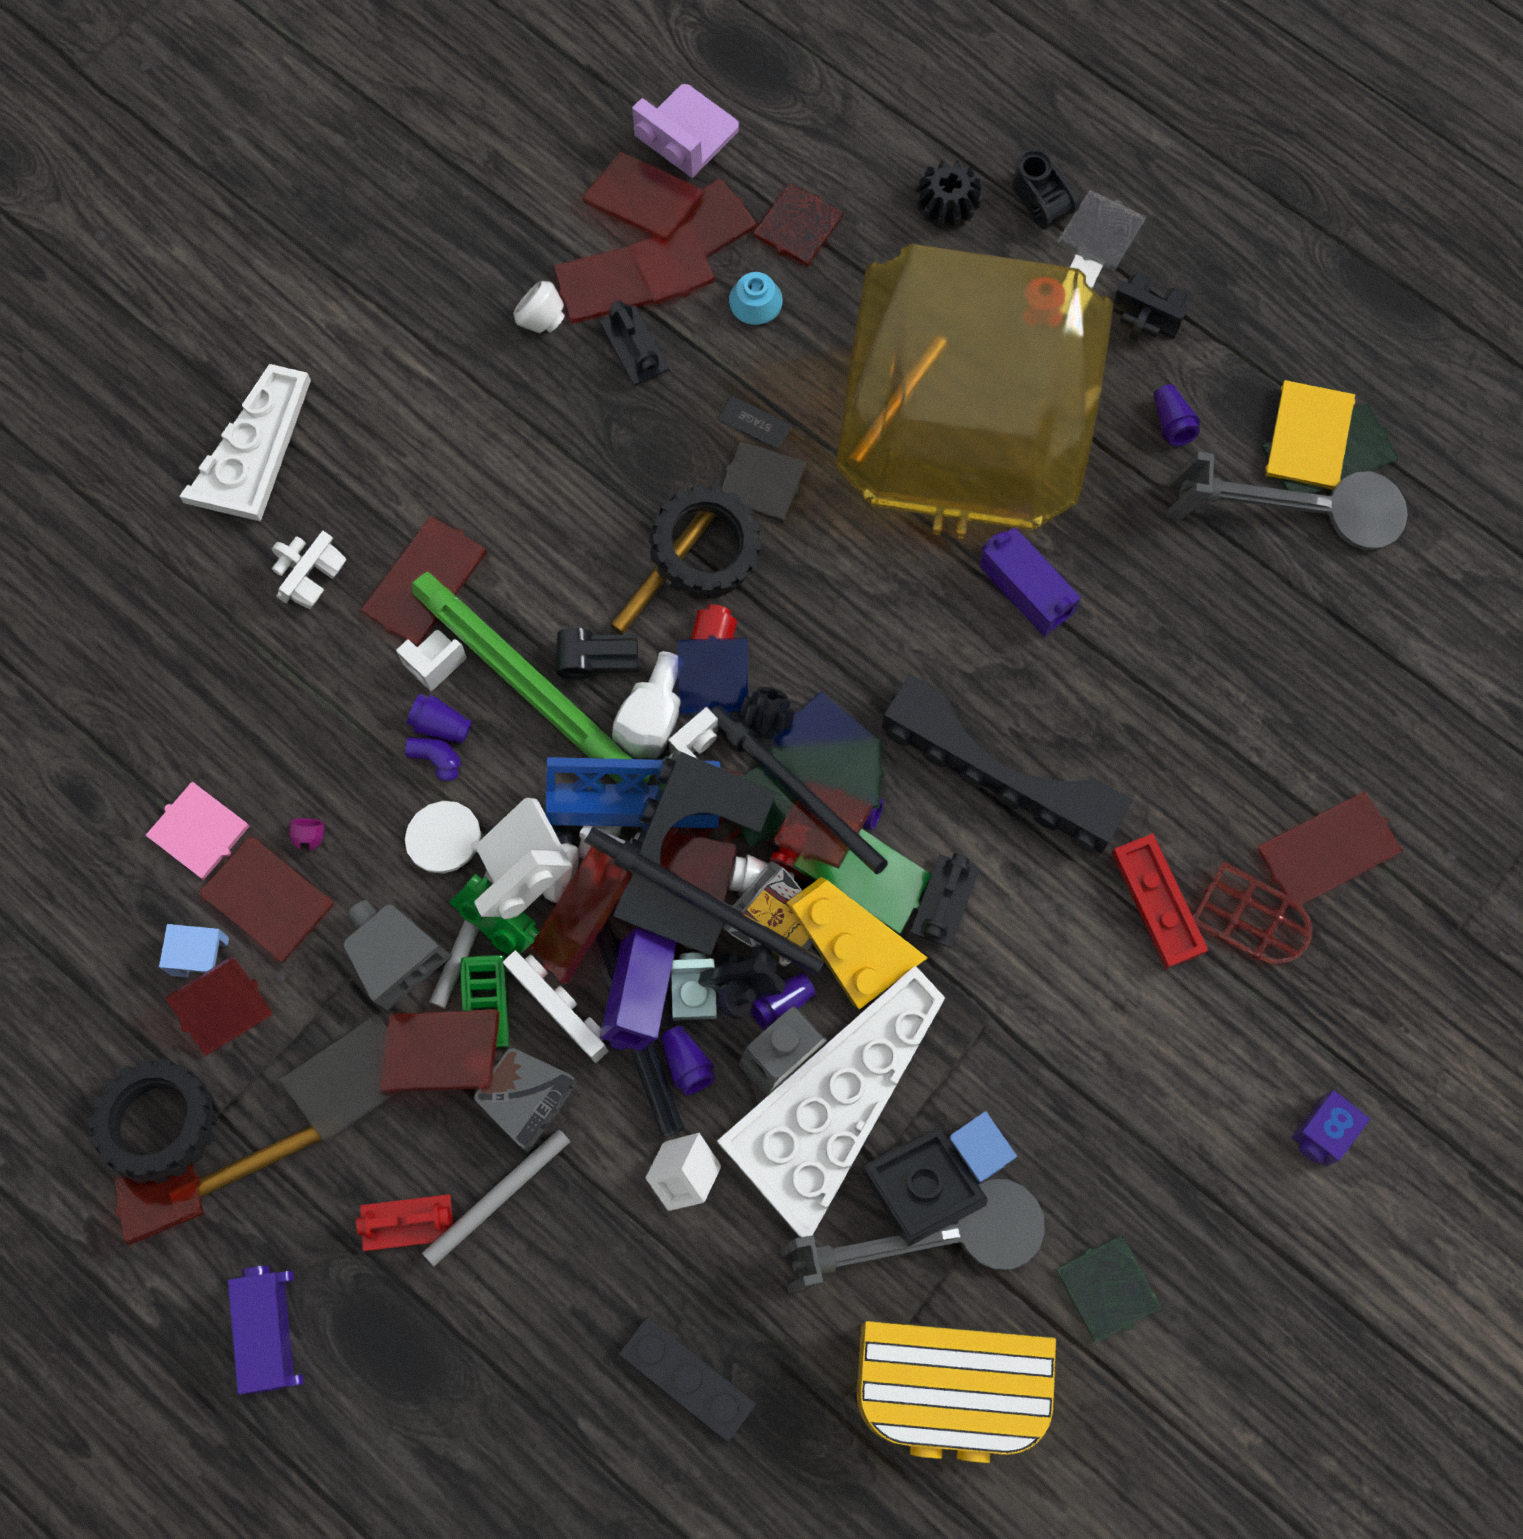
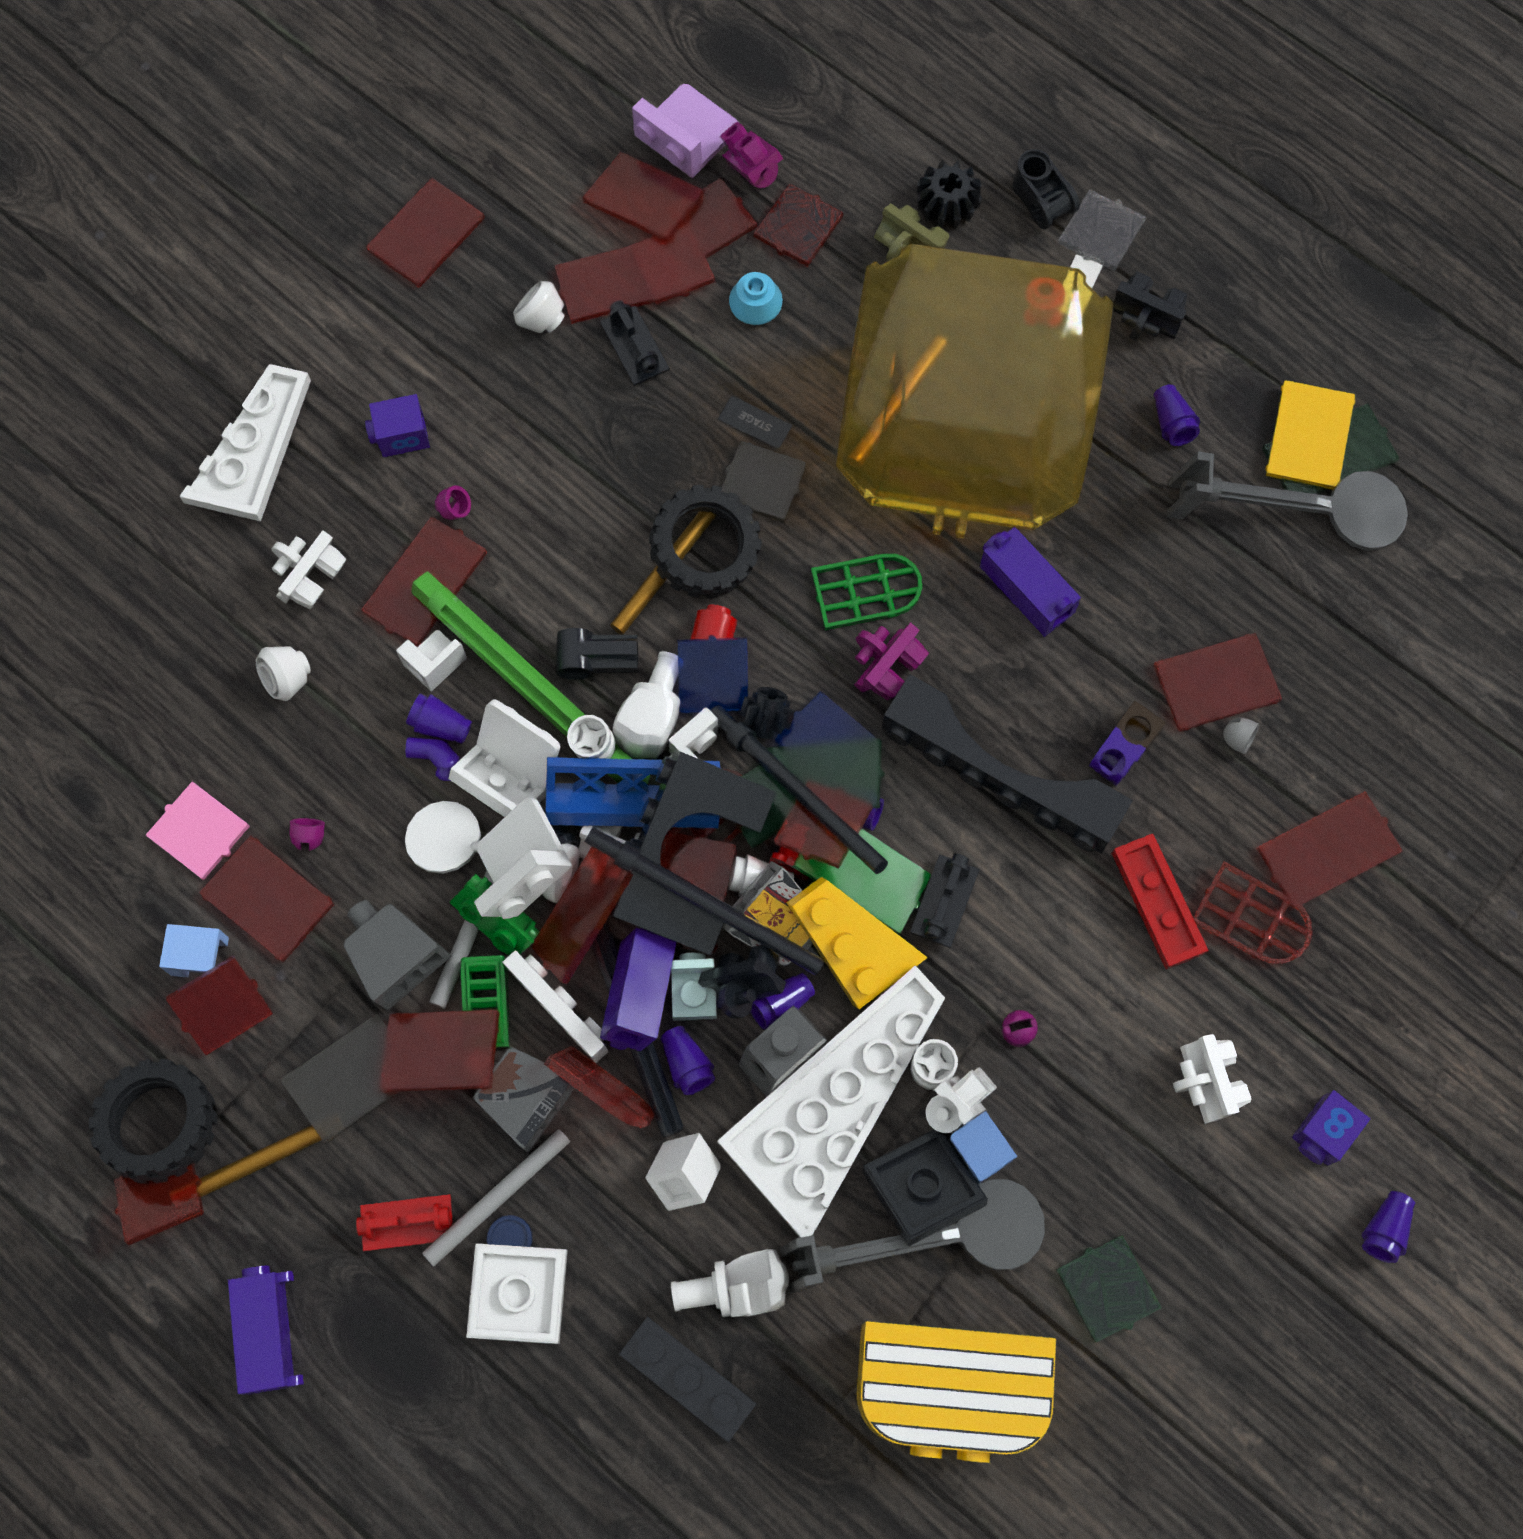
(282, 671): none -> white cone
(397, 426): none -> dark purple brick
(425, 232): none -> clear red piece
(458, 507): none -> magenta hinge
(506, 761): none -> white bracket
(510, 1232): none -> dark blue piece
(517, 1293): none -> white tile
(586, 732): none -> white wheel
(594, 1072): none -> clear red window
(741, 1288): none -> white piece
(751, 155): none -> magenta hips
(854, 601): none -> green window
(901, 647): none -> magenta hips
(902, 228): none -> olive hips
(936, 1056): none -> white wheel
(959, 1101): none -> white hips
(1023, 1036): none -> magenta hinge
(1127, 743): none -> leg
(1208, 1080): none -> white hips
(1217, 682): none -> clear red piece
(1240, 734): none -> light grey hinge
(1389, 1228): none -> dark purple cone

